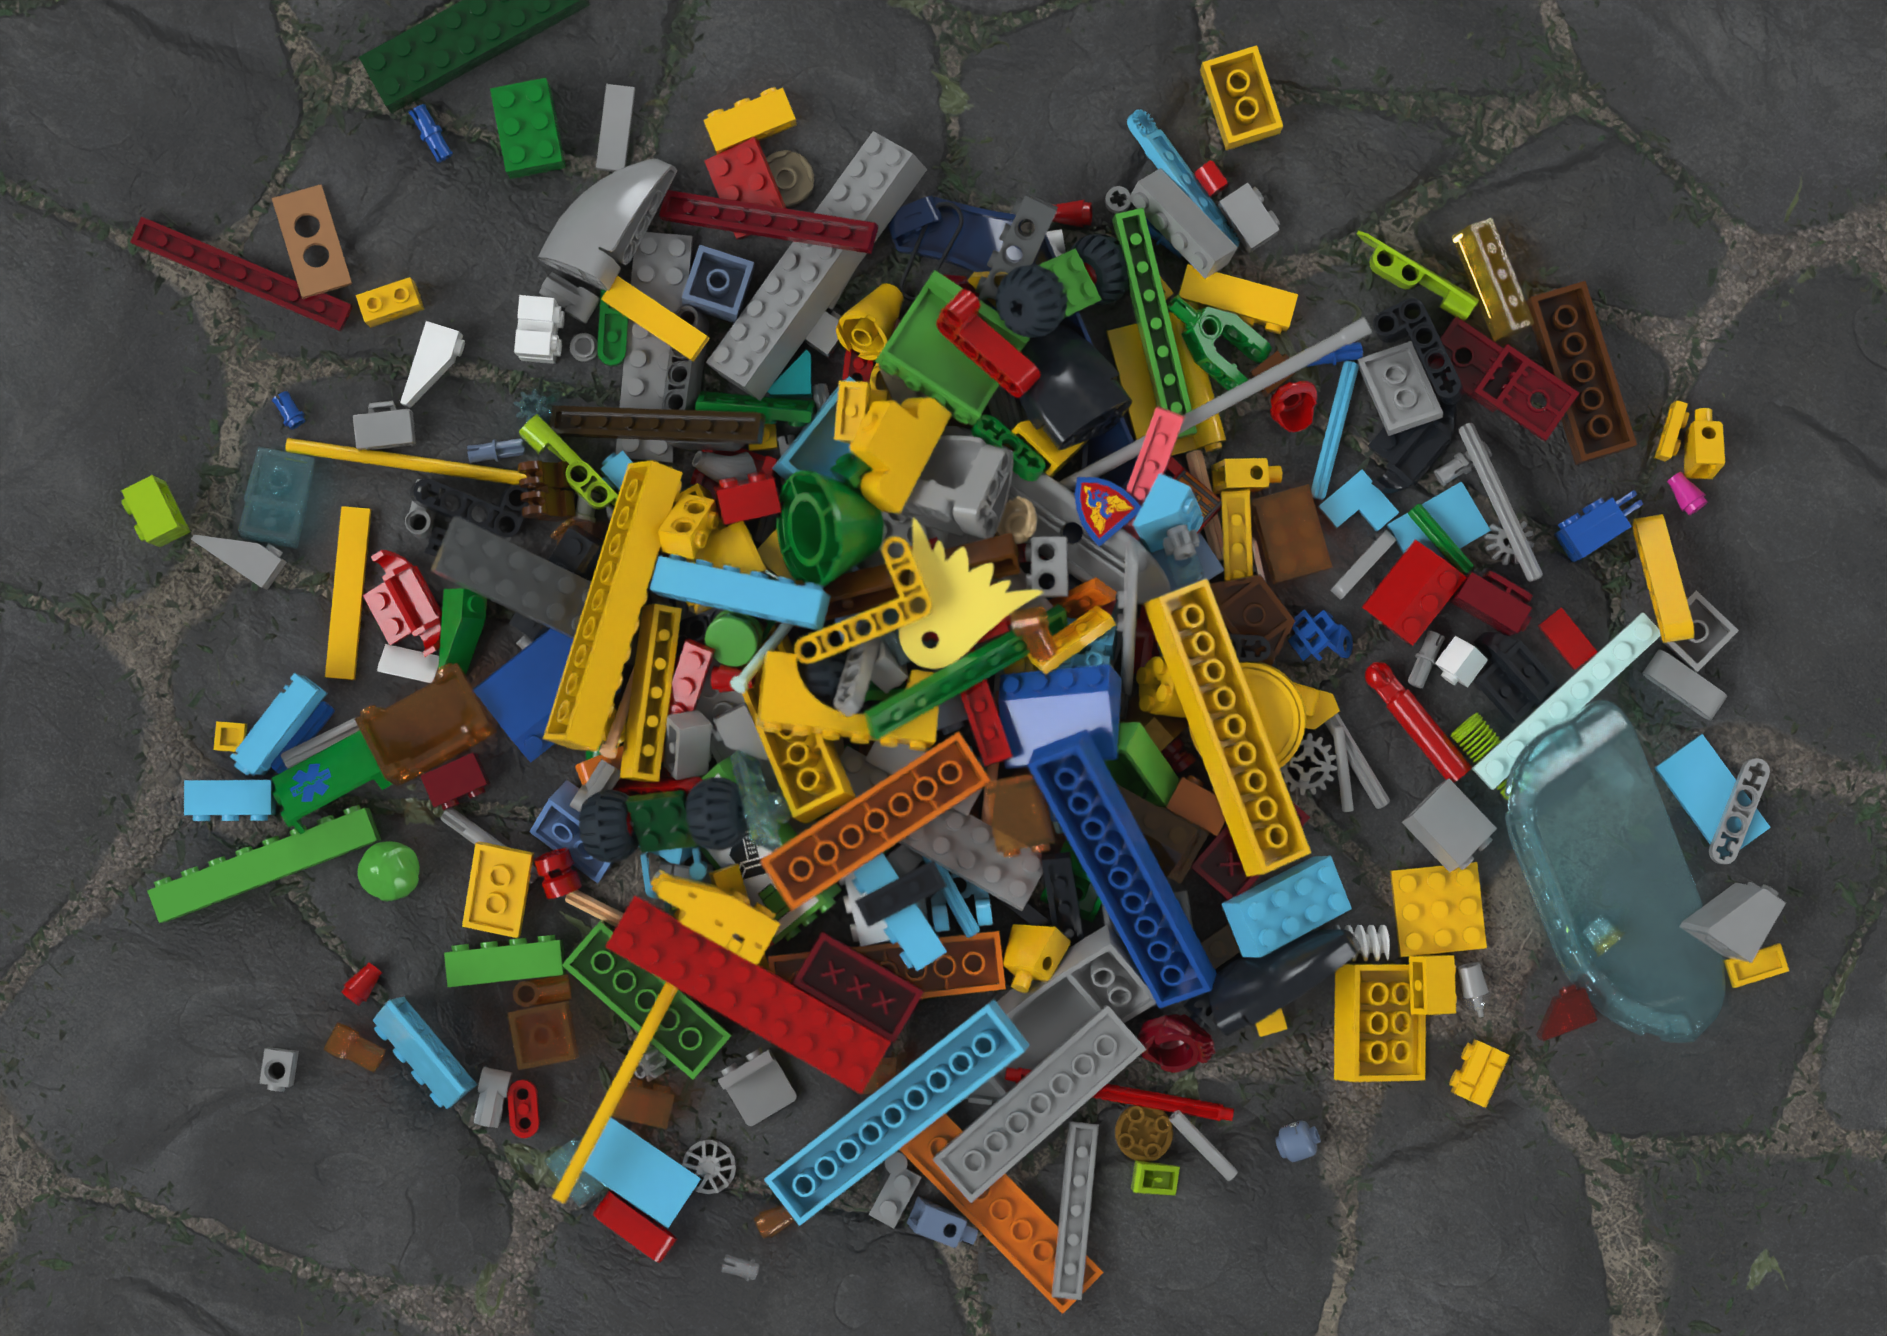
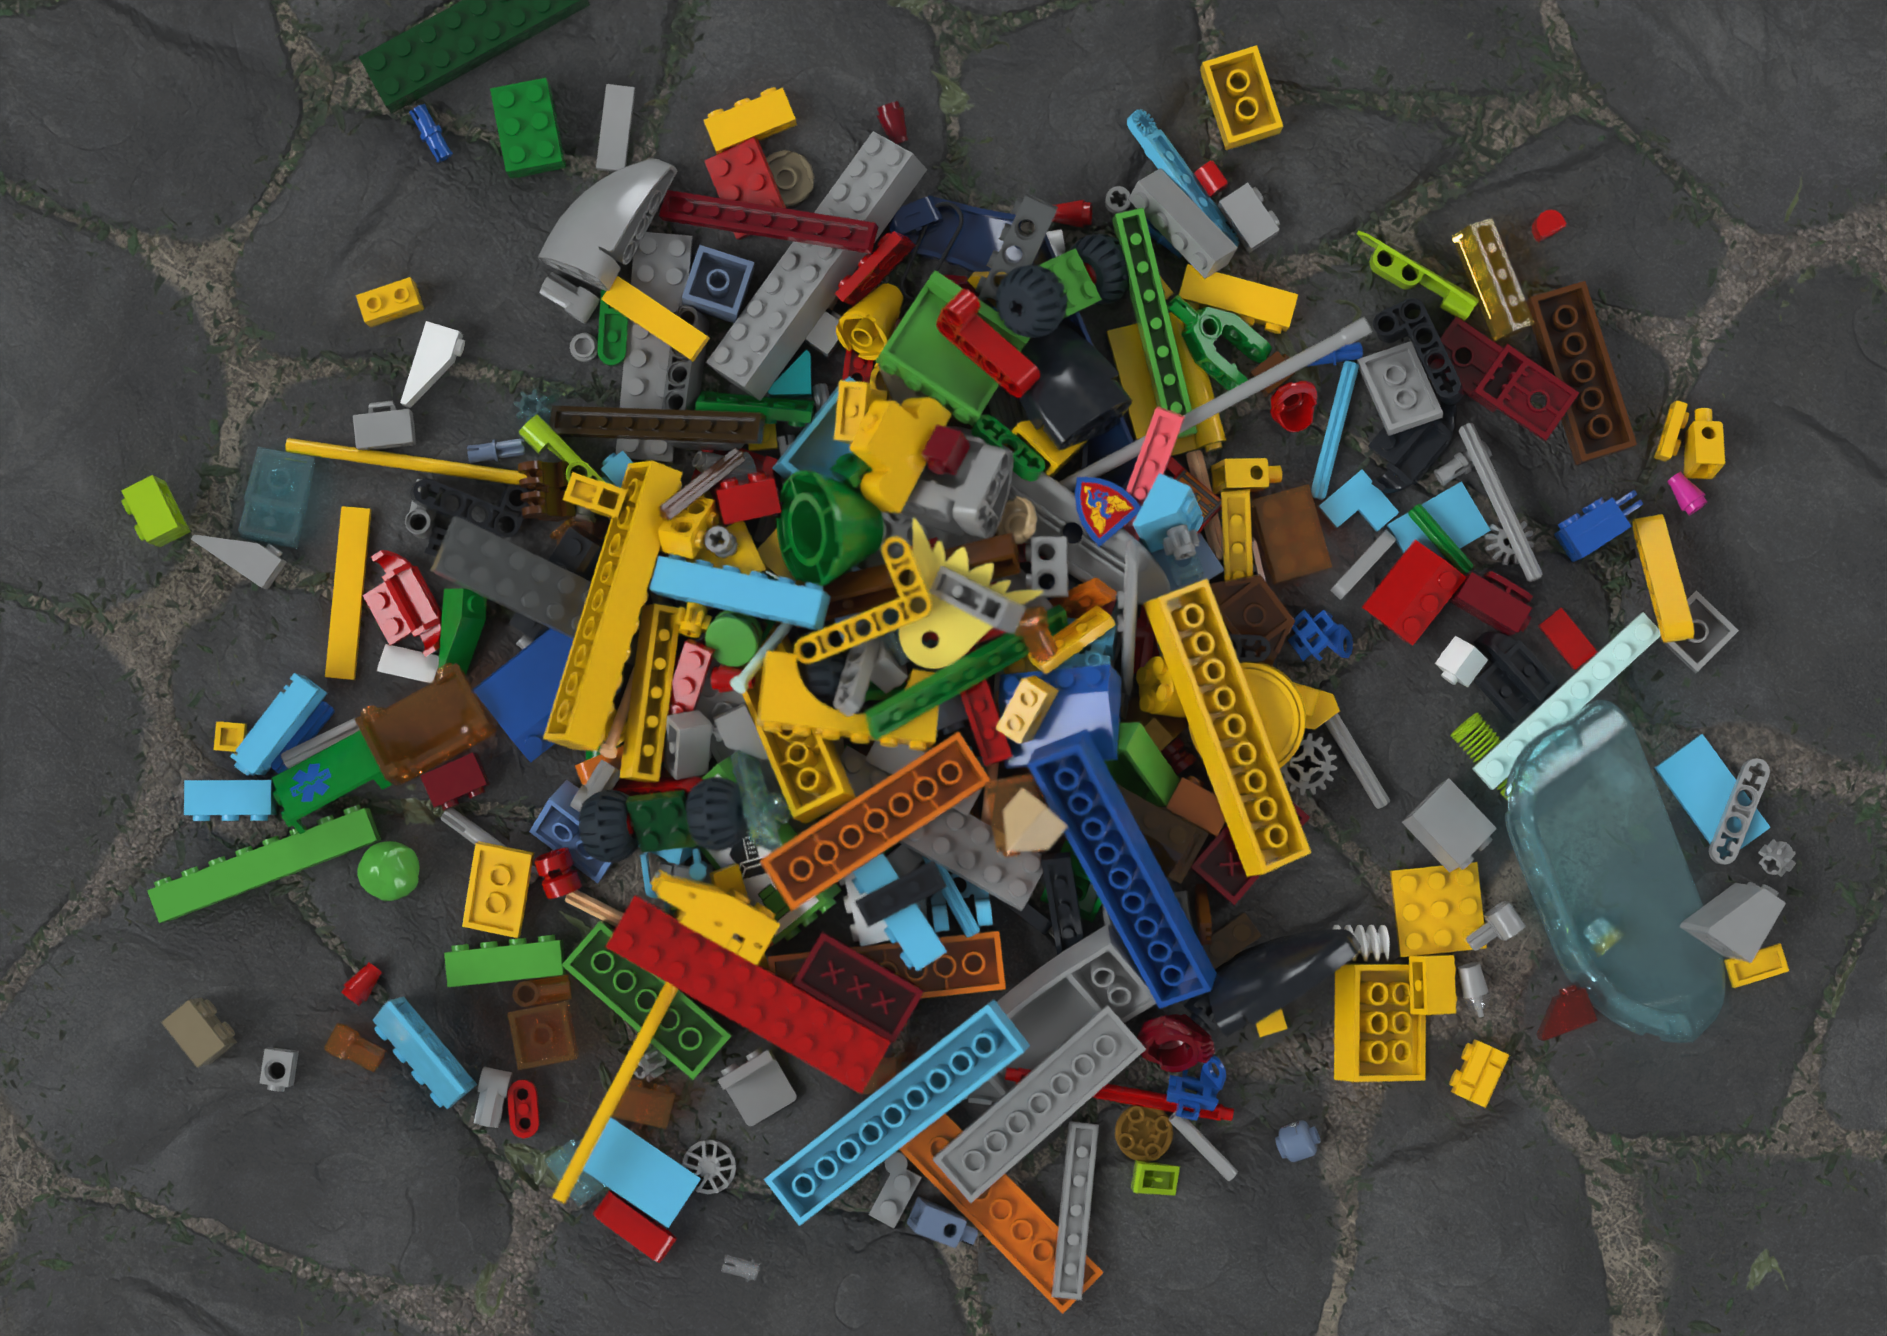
(200, 1031): none -> dark tan brick
(239, 273): dark red plate -> none
(289, 411): blue pin -> none
(311, 279): medium nougat piece -> none
(537, 329): white brick -> none
(595, 495): none -> yellow brick
(693, 620): none -> yellow gear
(701, 484): none -> axle
(719, 533): none -> light grey bush
(773, 1221): clear orange cone -> none
(874, 268): none -> red plate
(893, 121): none -> dark red cone
(946, 450): none -> dark red brick
(977, 600): none -> light grey slope
(1027, 709): none -> yellow brick
(1030, 824): none -> tan slope
(1033, 954): yellow torso -> none
(1203, 914): none -> reddish brown tile
(1206, 1085): none -> blue piece
(1286, 906): medium azure piece -> none
(1343, 768): light grey bar -> none
(1417, 722): red piece -> none
(1425, 659): light grey axle -> none
(1501, 923): none -> light grey beam
(1547, 224): none -> red brick
(1684, 684): light grey beam -> none
(1777, 858): none -> light grey gear

